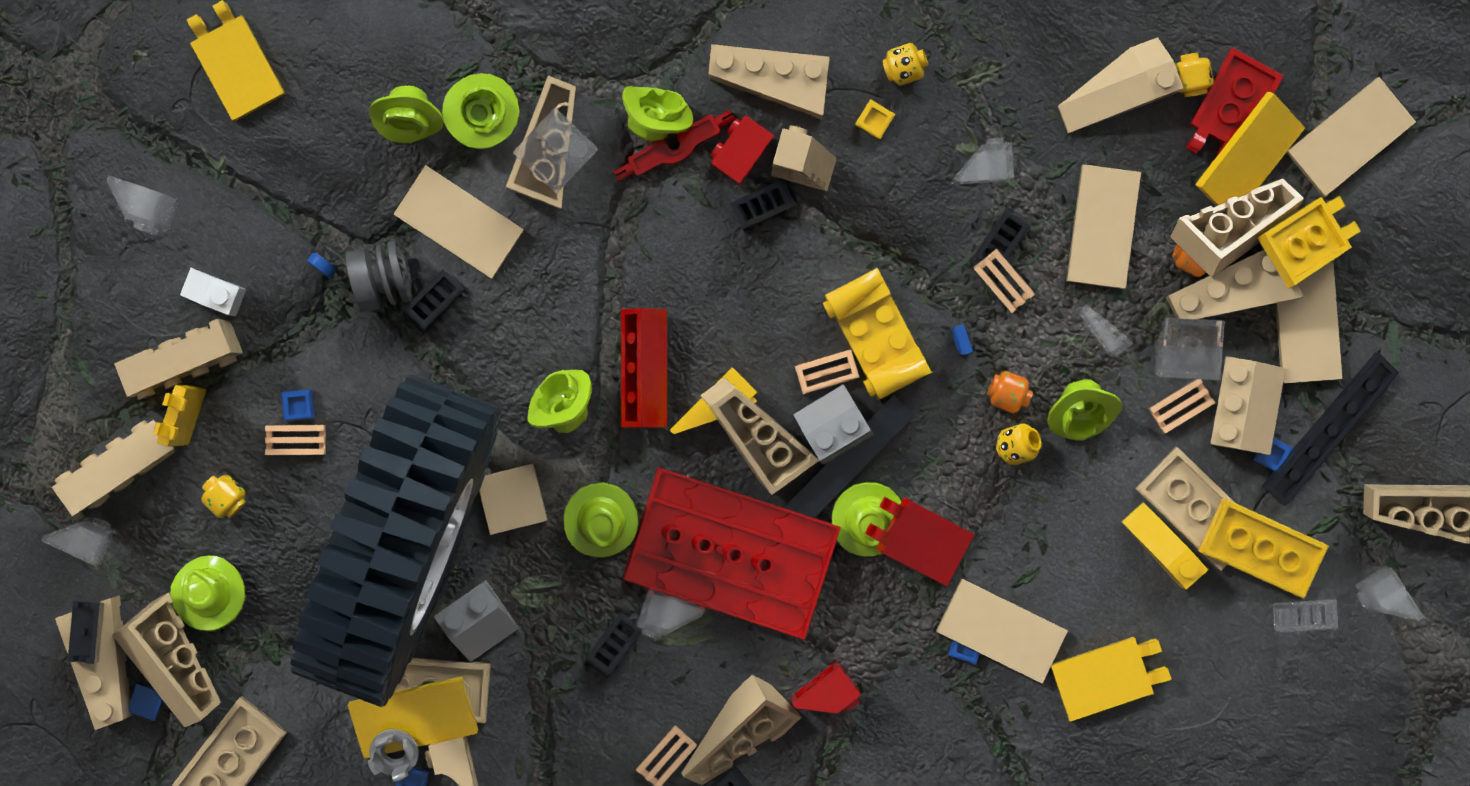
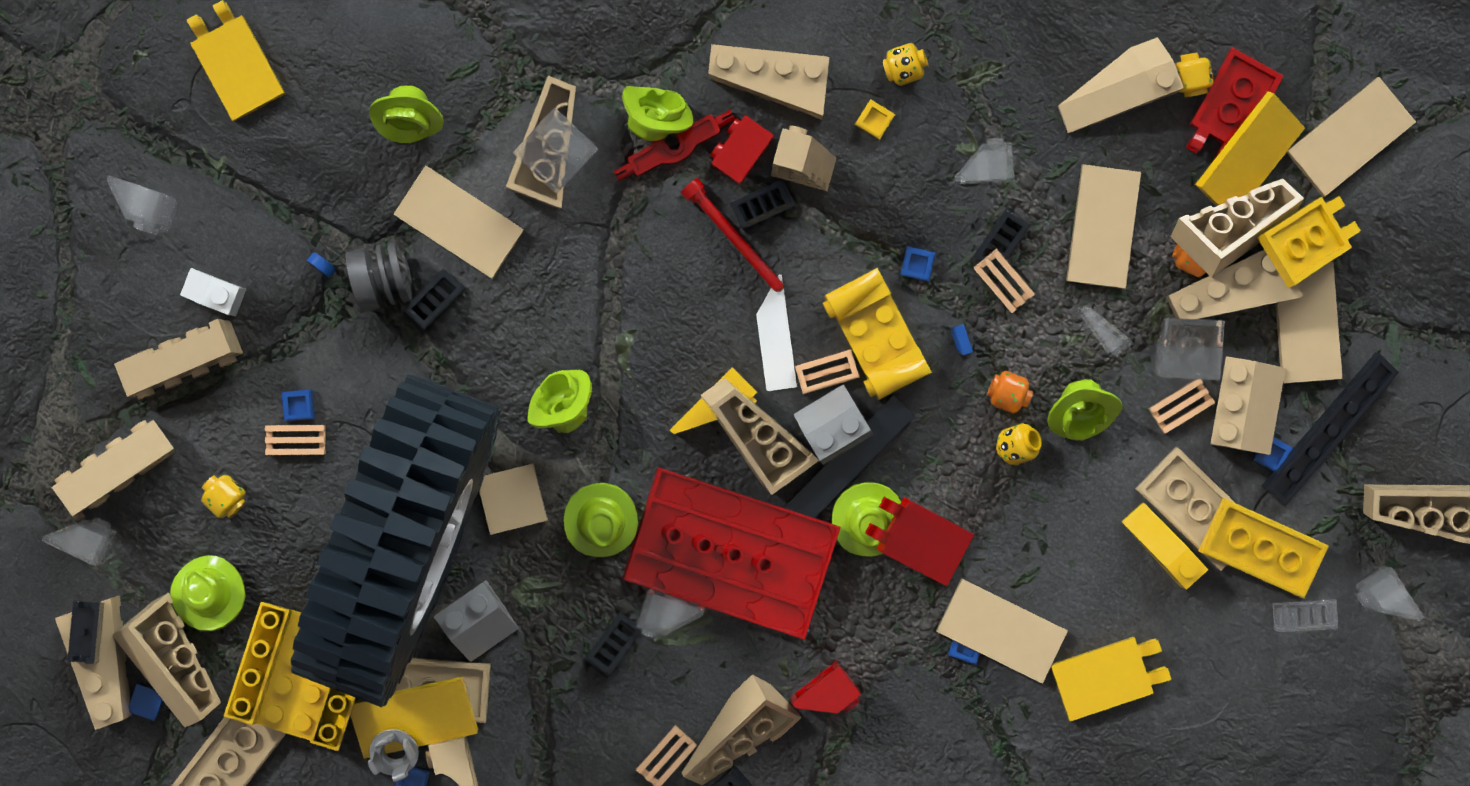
(180, 416): yellow tile -> none
(277, 698): none -> yellow slope
(480, 111): lime hat -> none
(645, 368): red brick -> none
(695, 192): none -> red piece
(776, 342): none -> white sticker
(917, 264): none -> blue tile

